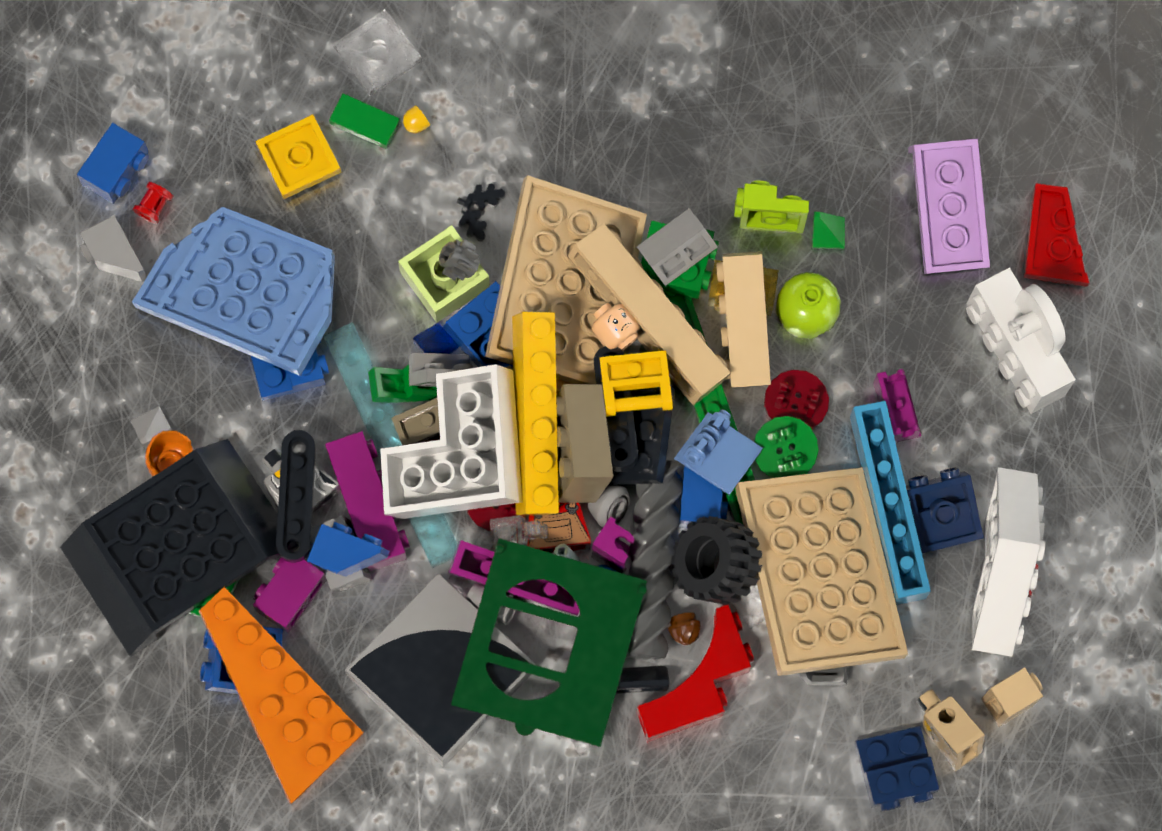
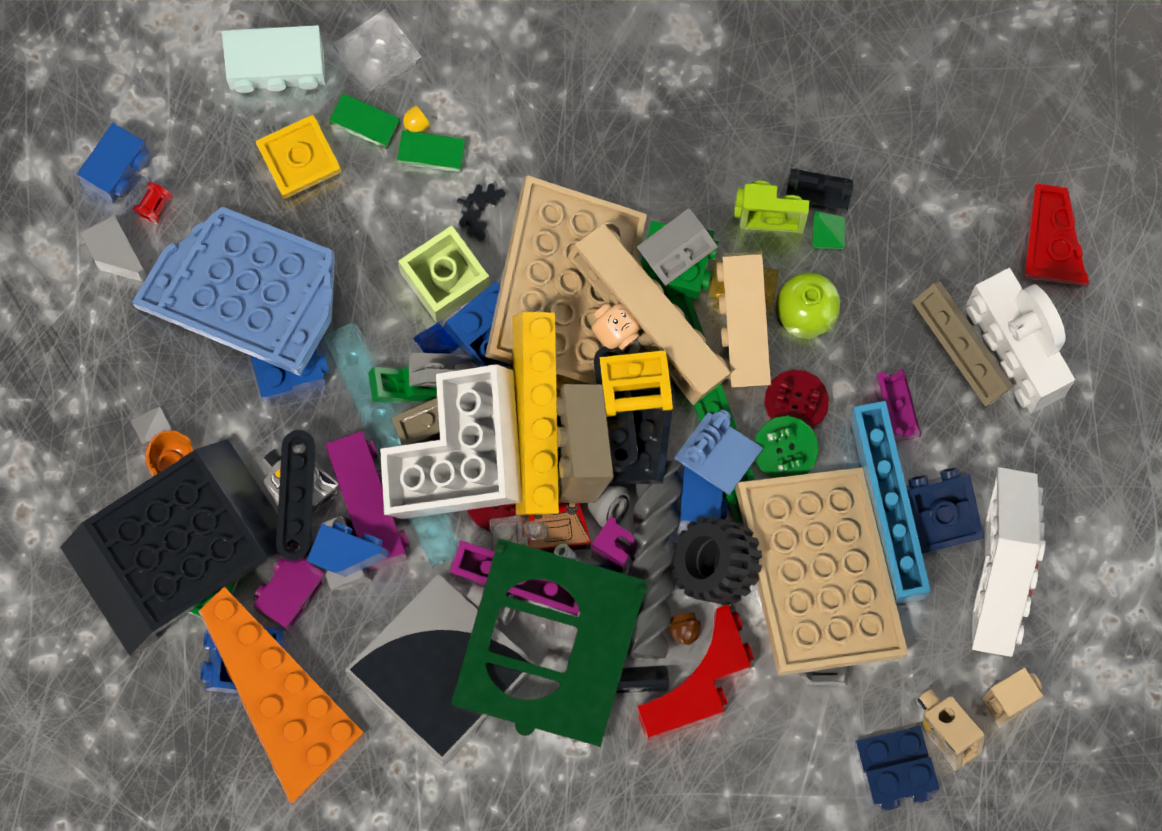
(274, 58): none -> light aqua slope
(431, 151): none -> green tile
(459, 259): dark grey gear -> none
(820, 188): none -> black hinge
(950, 206): lavender plate -> none
(962, 344): none -> dark tan plate

